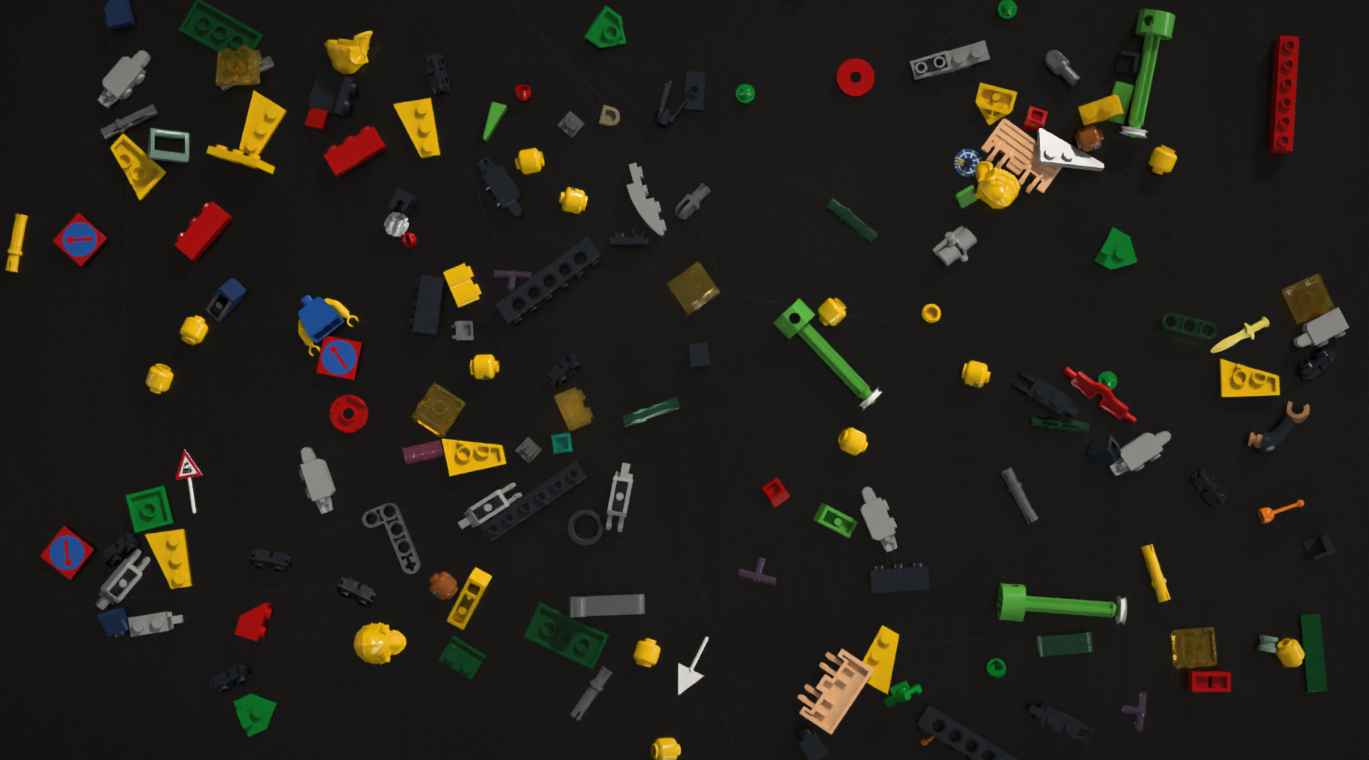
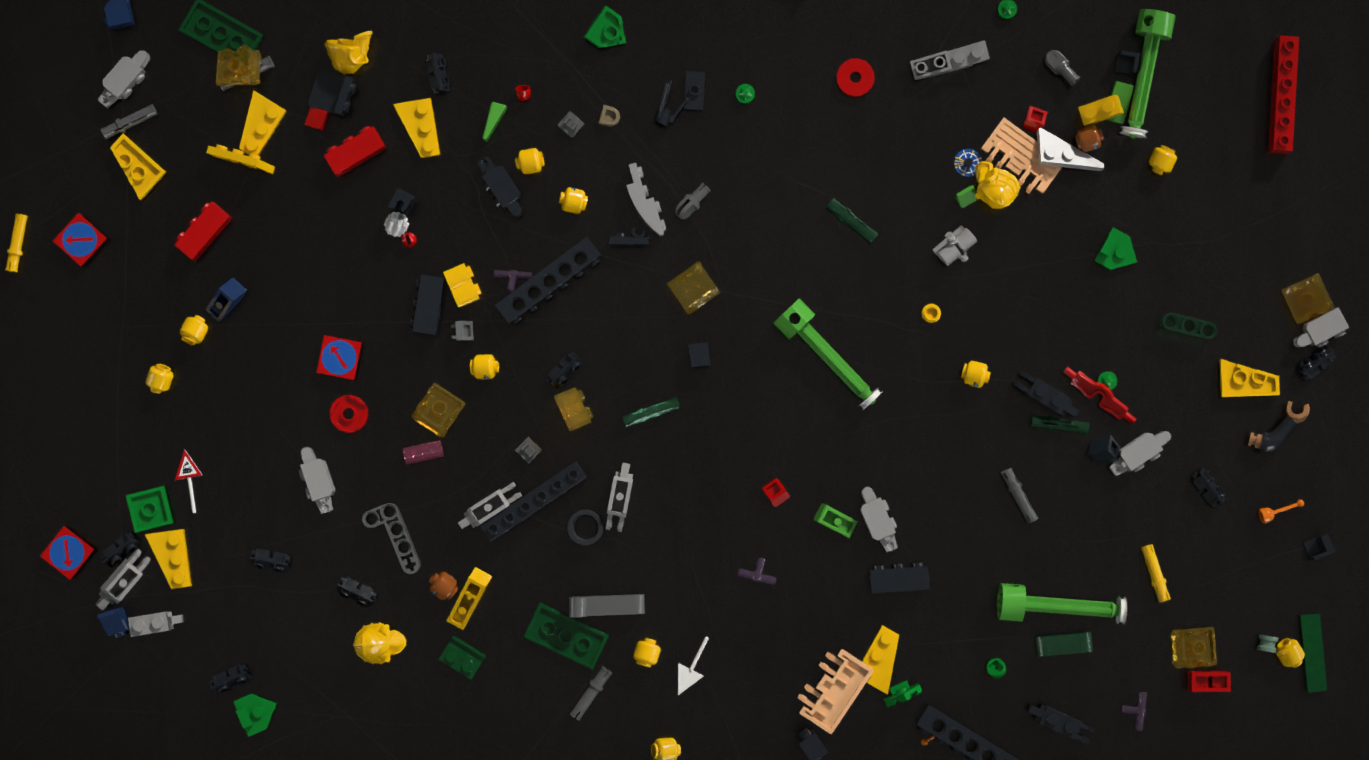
(165, 155): sand green tile -> none
(252, 623): red slope -> none
(319, 319): blue torso -> none
(471, 456): yellow wing -> none
(561, 443): teal tile -> none
(831, 312): yellow head -> none
(852, 441): yellow head -> none
(994, 102): yellow slope -> none
(1247, 331): light yellow sword -> none

